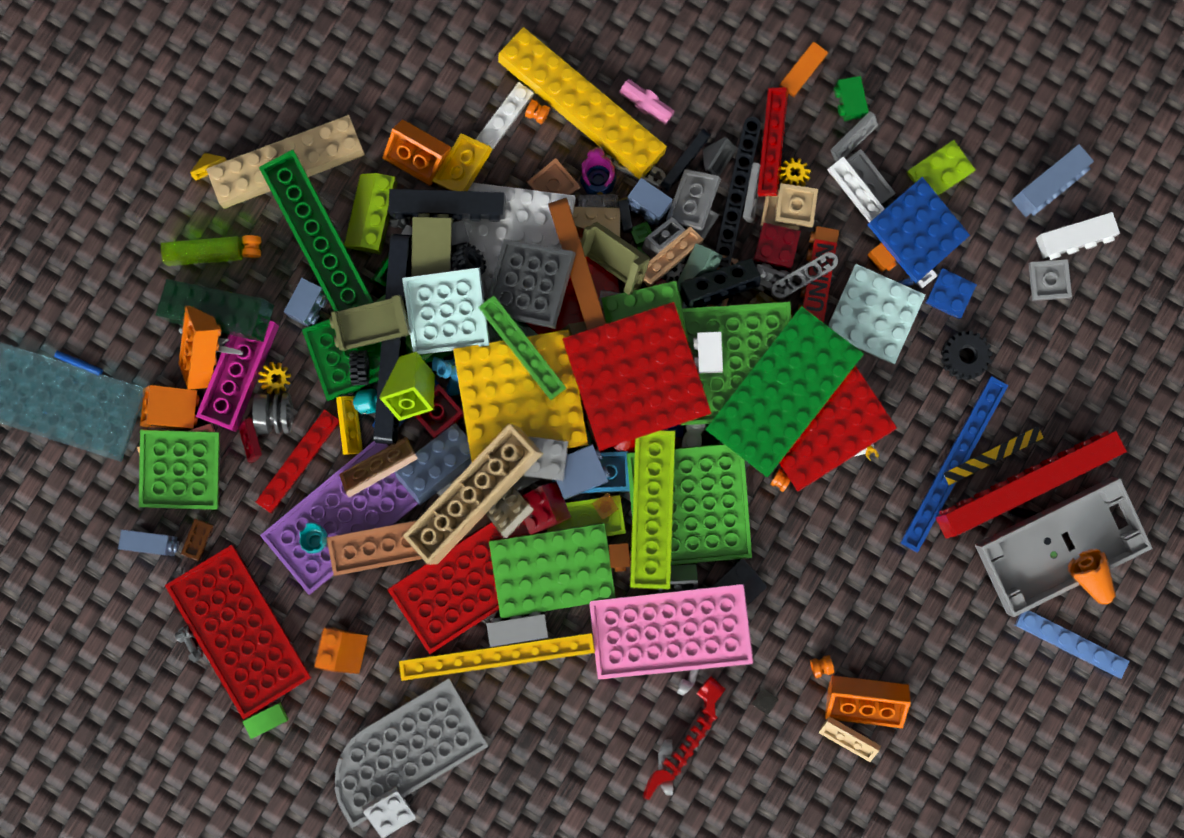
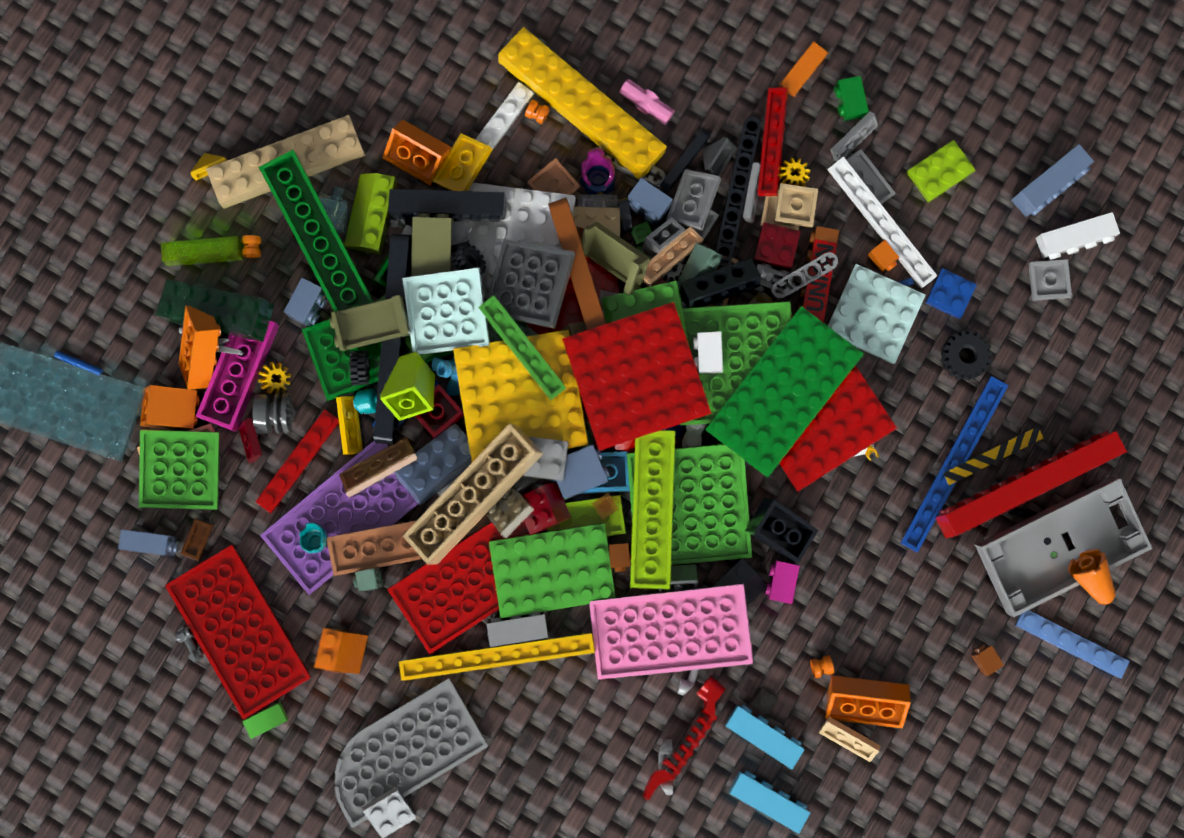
(337, 209): none -> clear light blue torso
(368, 579): none -> sand green slope
(764, 737): none -> medium azure brick
(769, 802): none -> medium azure brick
(780, 480): orange wheel -> none
(781, 530): none -> black brick
(782, 582): none -> dark pink brick
(918, 230): blue plate -> none
(987, 659): none -> dark orange brick

